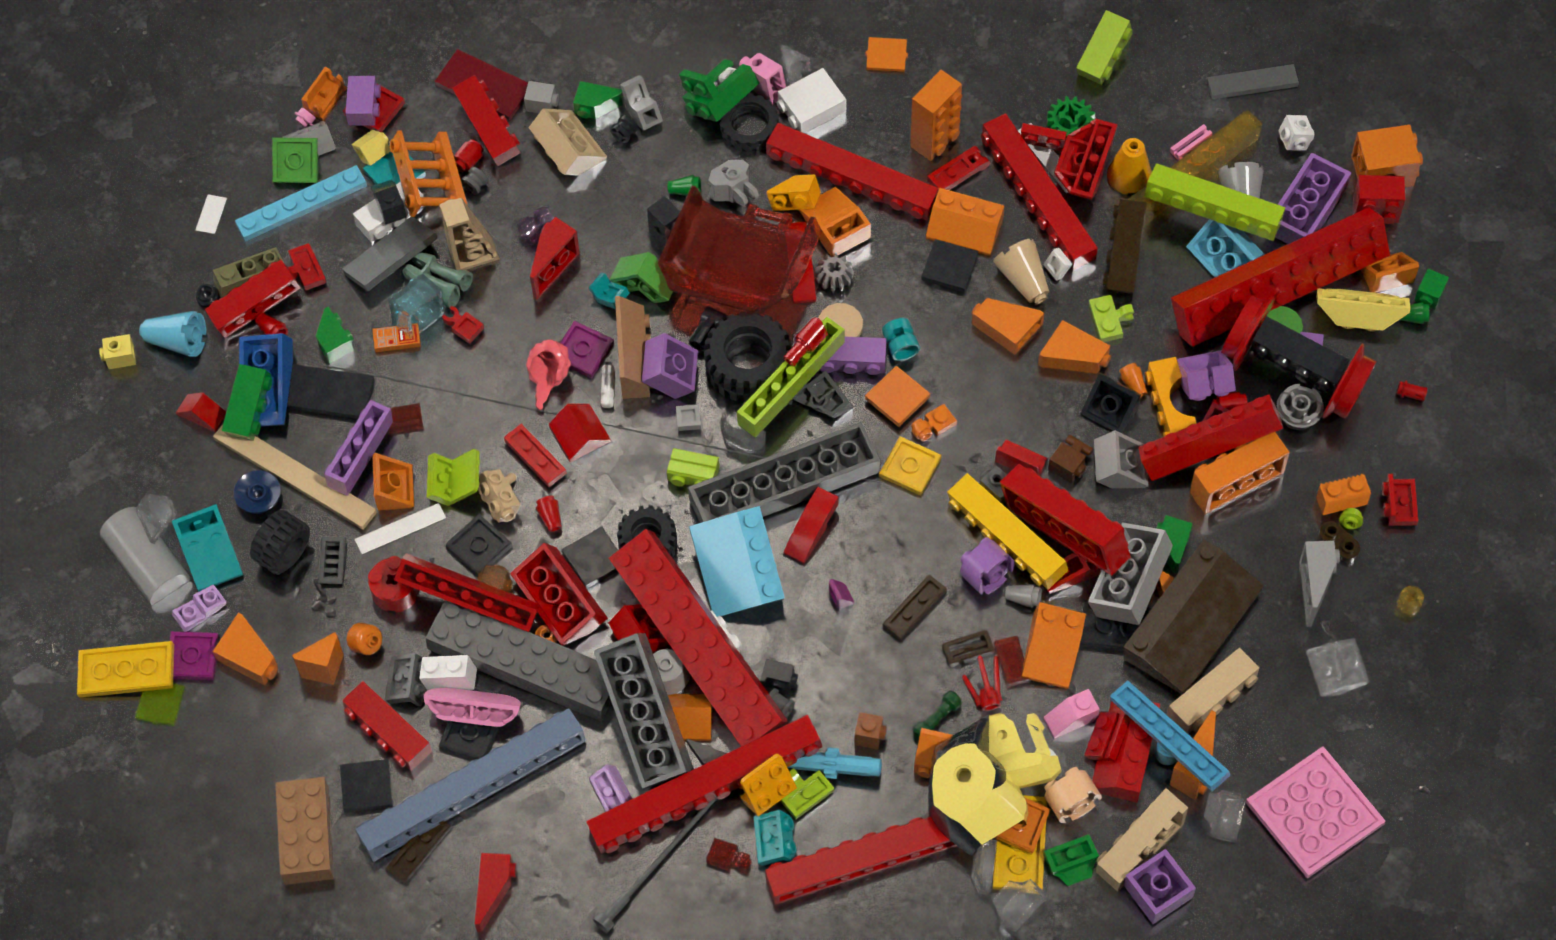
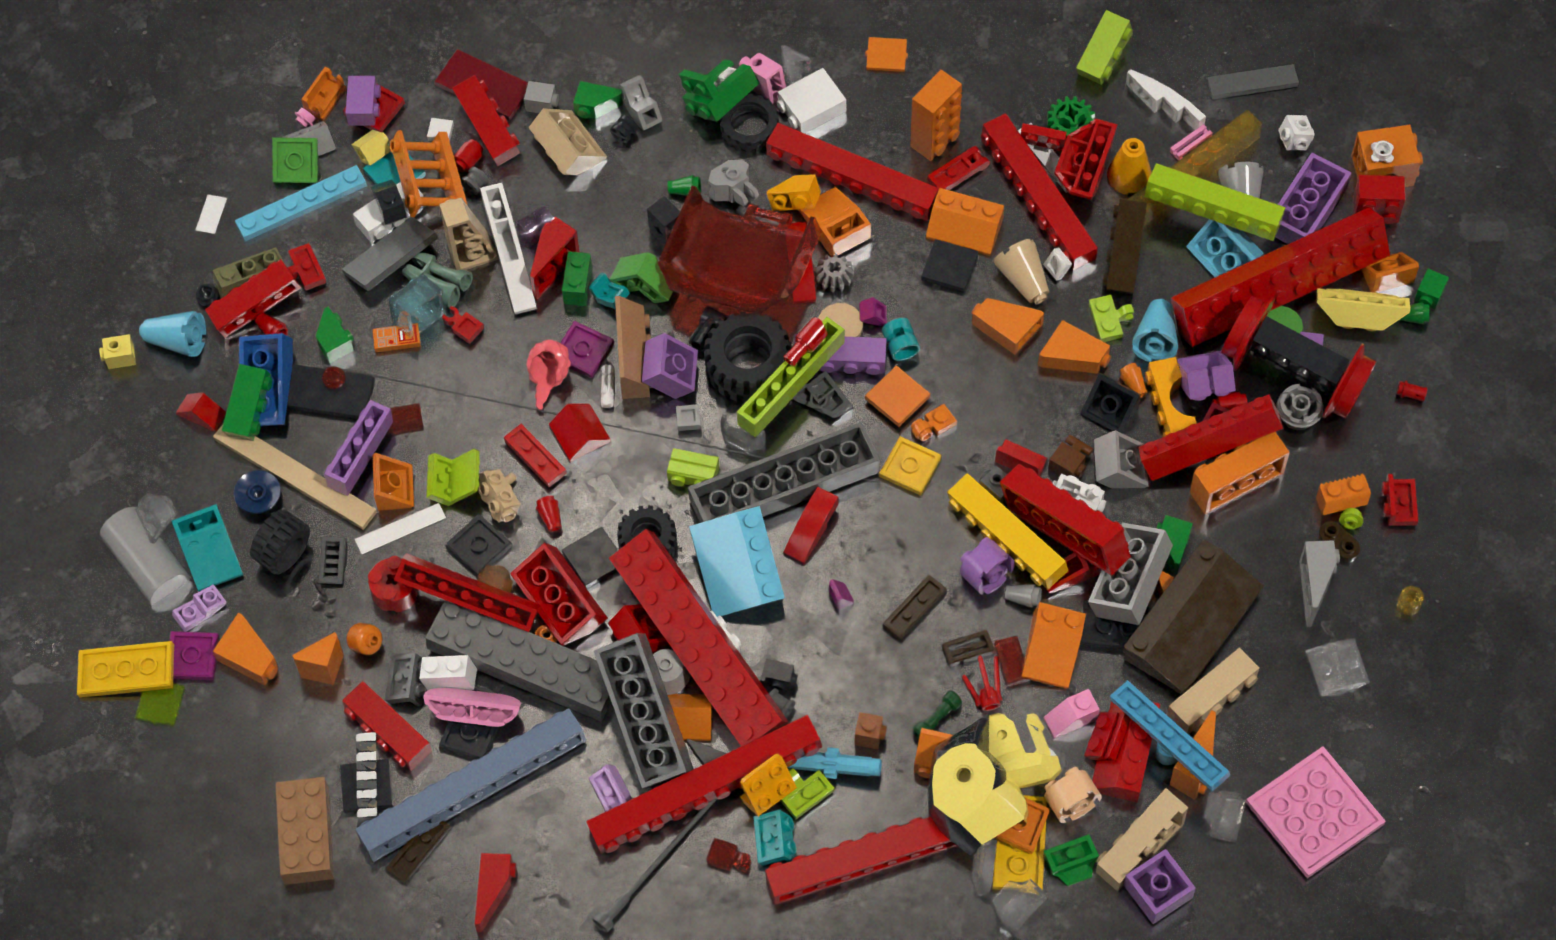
(333, 377): none -> clear red plate
(366, 777): none -> sticker
(439, 125): none -> white tile
(508, 248): none -> white slope
(577, 278): none -> green brick
(873, 312): none -> magenta slope
(1090, 494): none -> white brick
(1156, 333): none -> medium azure cone
(1159, 96): none -> white slope
(1382, 146): none -> white plate

